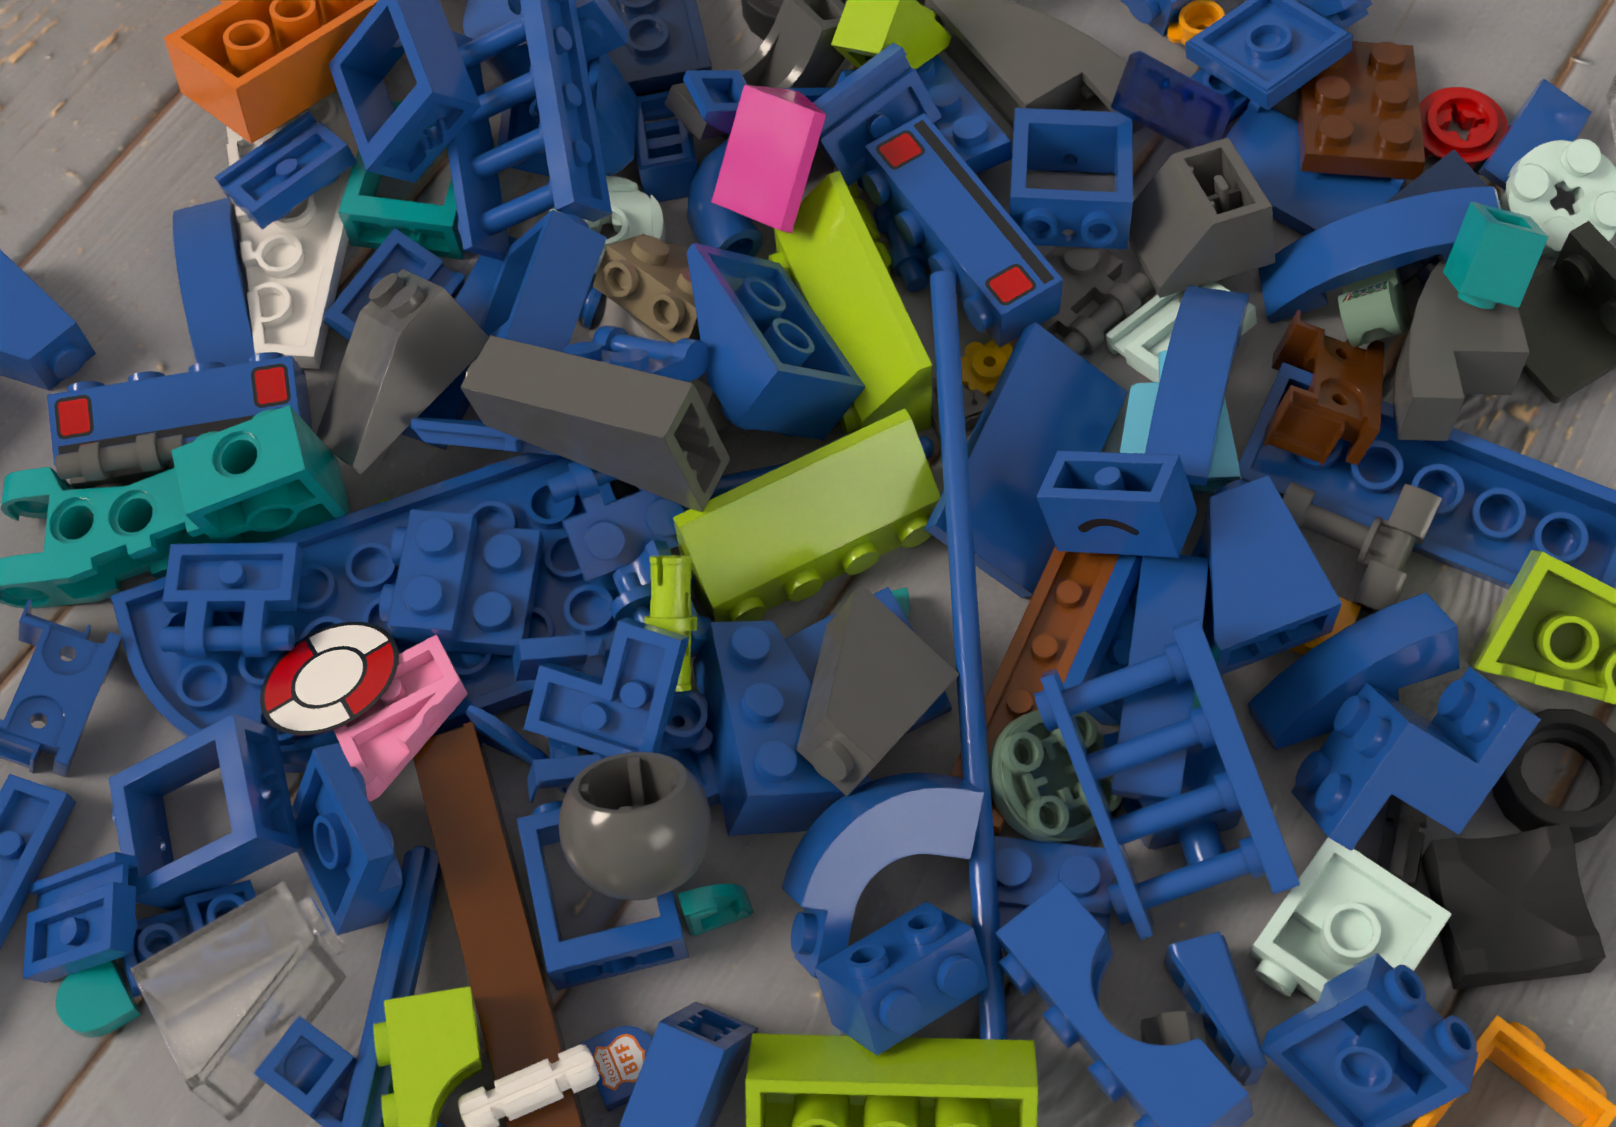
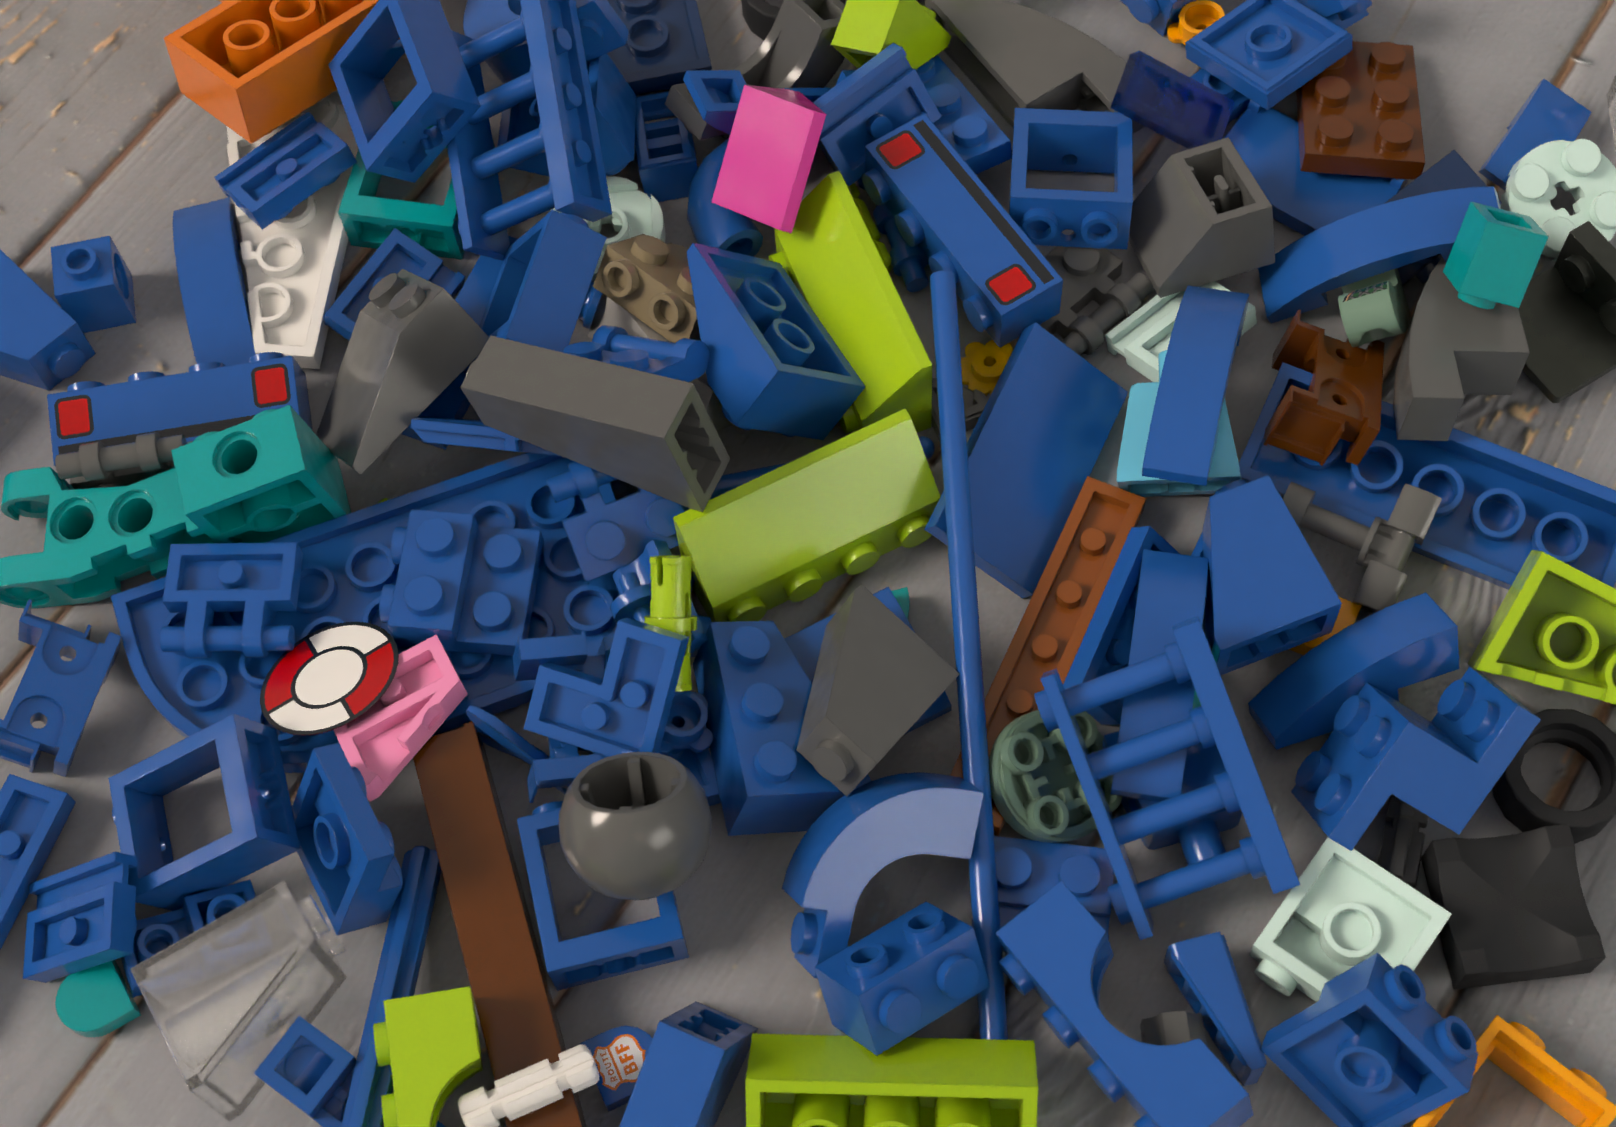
(93, 284): none -> blue brick
(714, 907): teal tile -> none
(1118, 503): blue brick -> none
(1472, 112): red gear -> none

